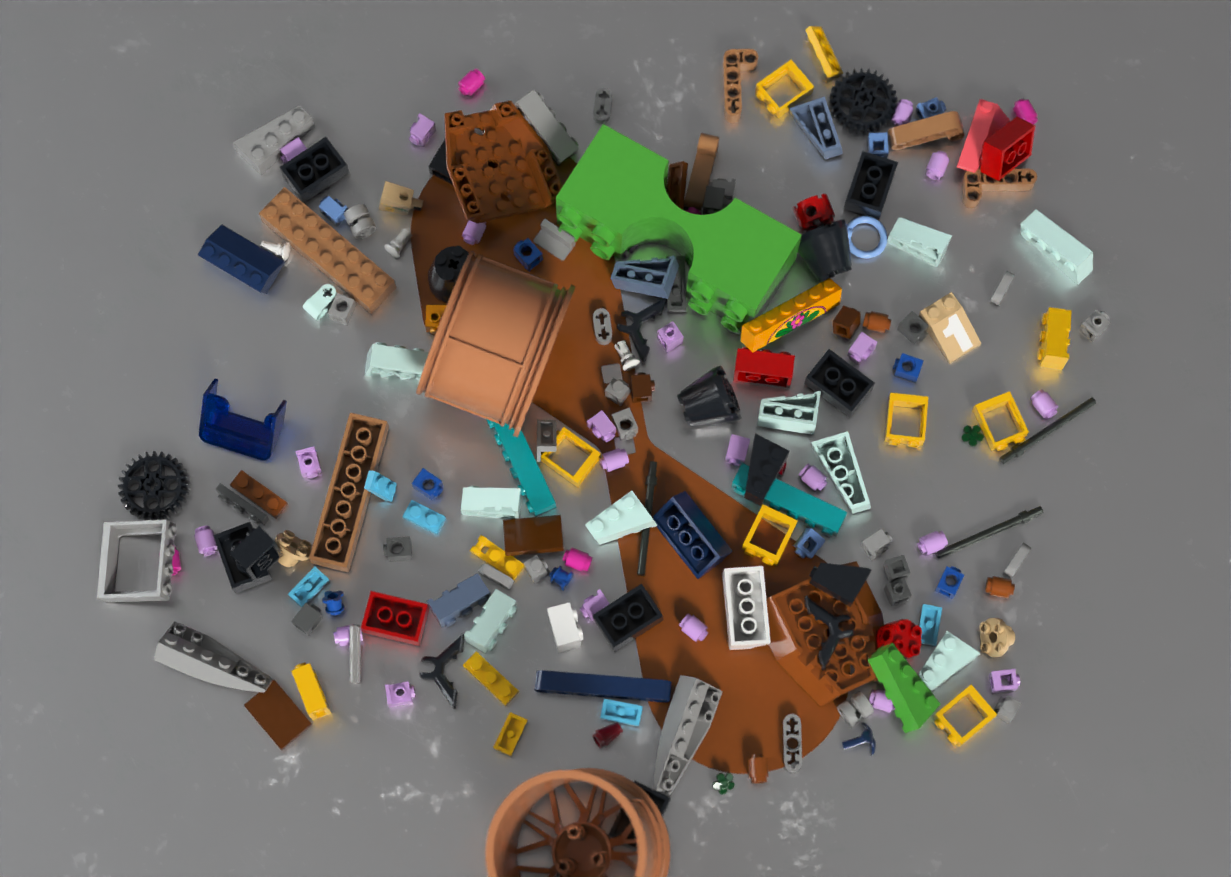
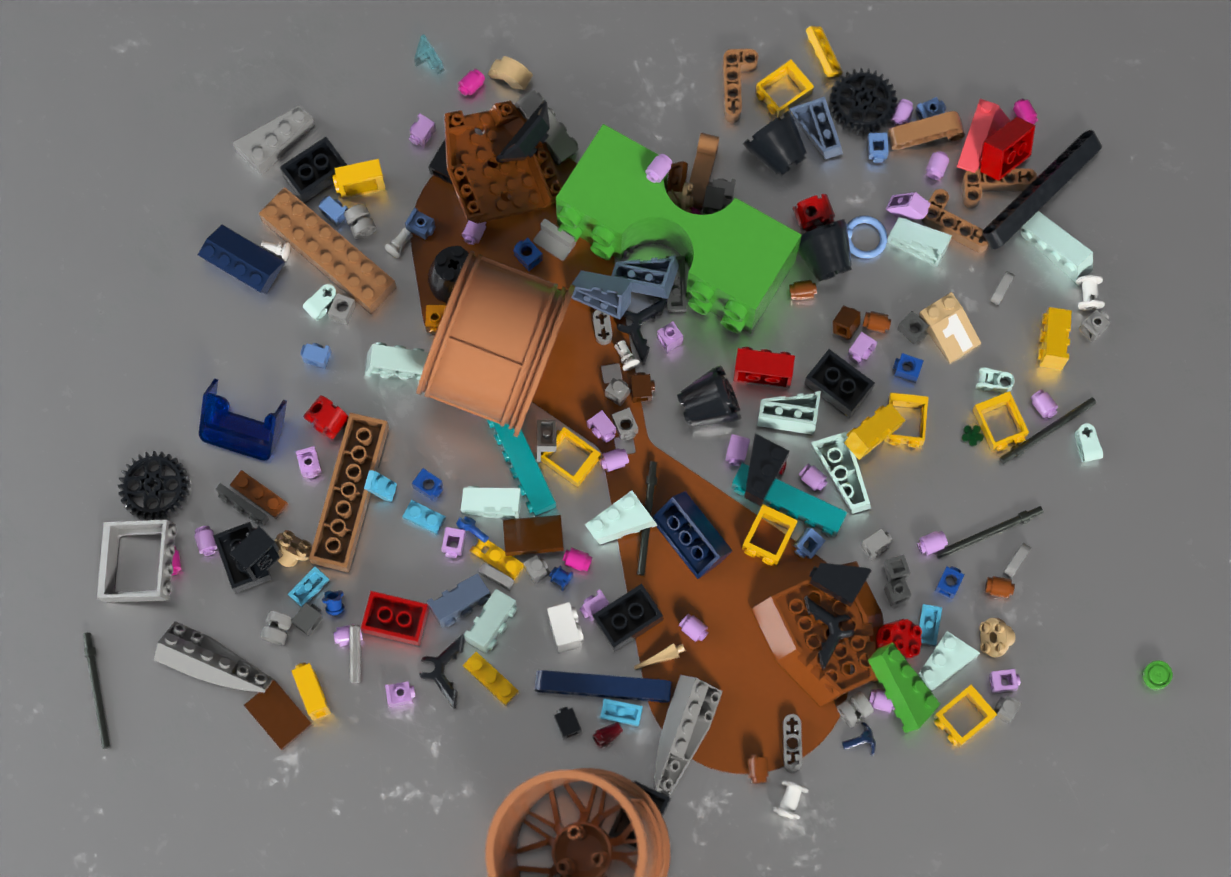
(90, 653): none -> pearl dark grey bar
(274, 634): none -> light grey wheel
(292, 150): lavender brick -> none
(316, 355): none -> medium blue brick
(326, 417): none -> red brick
(359, 179): none -> yellow window
(398, 199): tan torso -> none
(405, 554): dark grey brick -> none
(413, 226): none -> medium blue brick
(426, 53): none -> clear light blue slope
(453, 535): none -> lavender brick
(468, 524): none -> blue bar
(510, 734): yellow plate -> none
(512, 72): none -> tan brick
(528, 137): none -> black wedge
(567, 722): none -> black brick
(598, 105): light grey beam -> none
(603, 292): none -> sand blue wedge
(658, 168): none -> lavender brick
(667, 654): none -> tan piece
(683, 199): none -> tan plate
(723, 783): dark green plant -> none
(746, 607): white slope -> none
(778, 144): none -> black cone
(790, 800): none -> white hose
(791, 315): light orange brick -> none
(802, 290): none -> dark orange brick
(870, 185): black brick -> none
(874, 430): none -> yellow wedge
(908, 206): none -> lavender brick
(958, 223): none -> medium nougat beam
(993, 380): none -> light aqua piece
(1042, 189): none -> black beam
(1089, 445): none -> light aqua piece
(1090, 292): none -> white hose
(1157, 675): none -> bright green wheel

